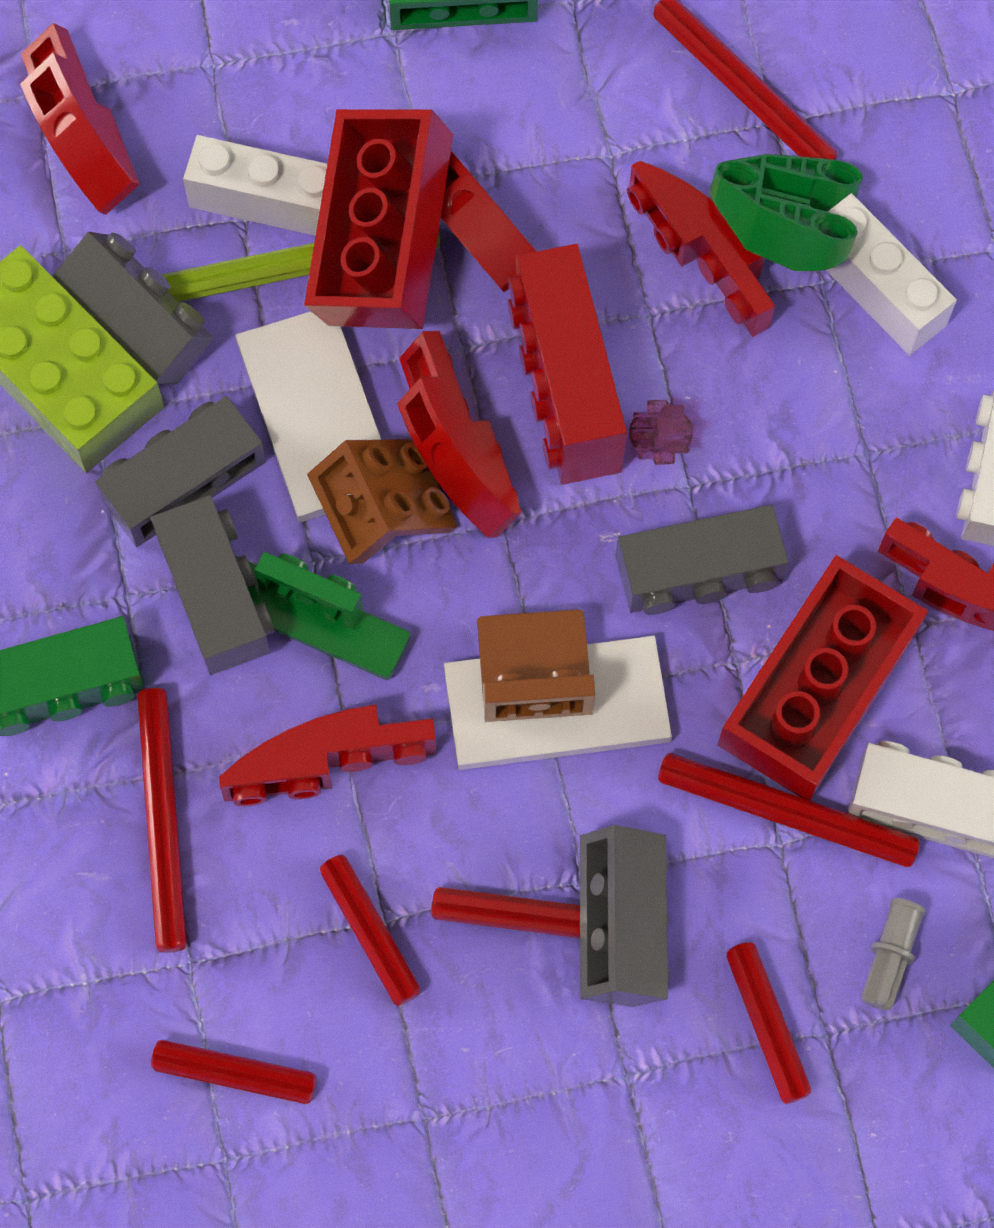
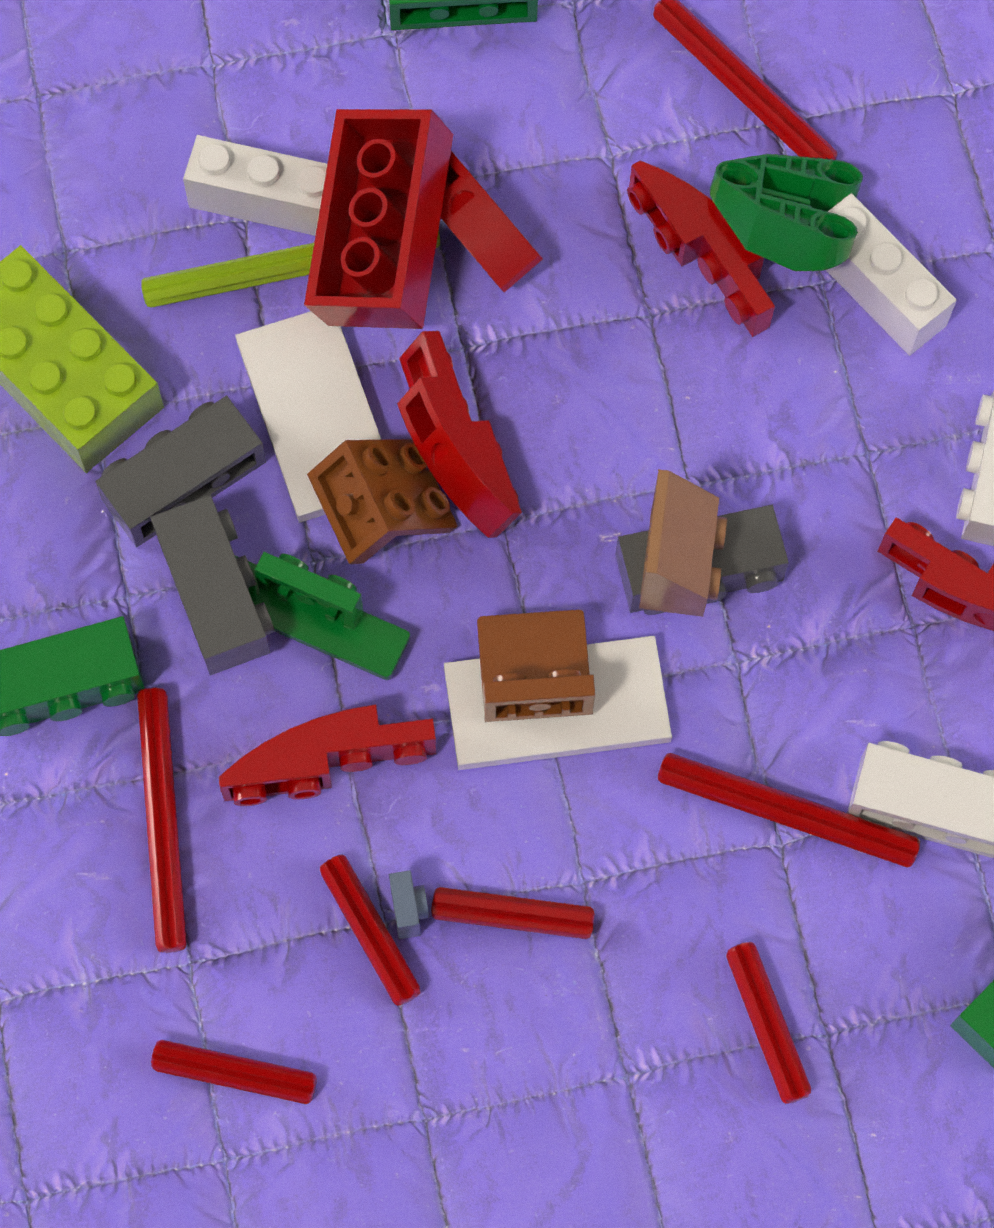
(73, 122): red slope -> none
(134, 306): dark grey brick -> none
(408, 904): none -> sand blue plate
(567, 365): red brick -> none
(623, 916): dark grey brick -> none
(661, 432): clear pink gear -> none
(681, 547): none -> medium nougat slope
(822, 678): red brick -> none
(892, 953): light grey axle -> none

